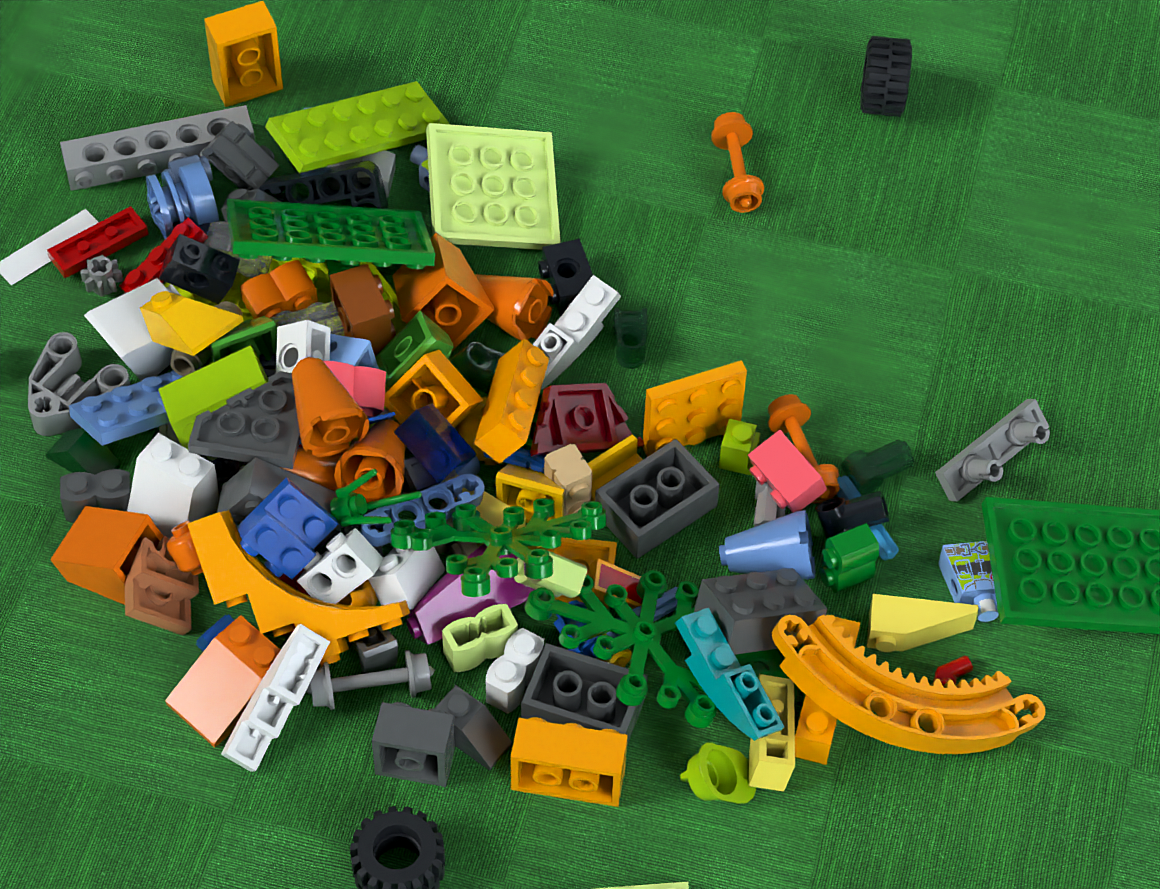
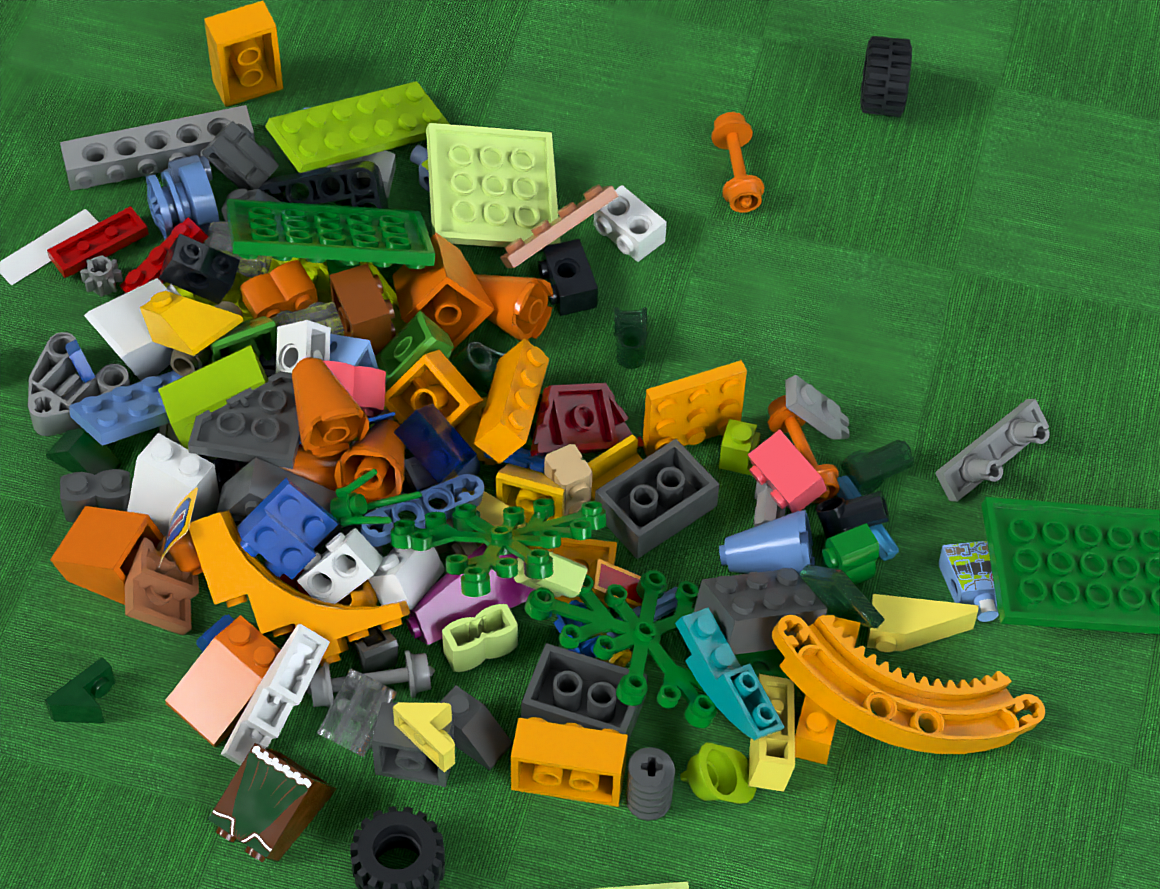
(76, 698): none -> dark green slope
(79, 361): none -> tile
(180, 520): none -> sticker
(269, 803): none -> slope
(355, 712): none -> clear brick
(424, 727): none -> light yellow slope
(513, 671): white brick -> none
(547, 232): none -> plate
(576, 327): white slope -> none
(631, 224): none -> white brick
(650, 783): none -> dark grey piece
(816, 408): none -> light grey hinge
(841, 595): none -> clear green tile
(953, 670): red arm -> none

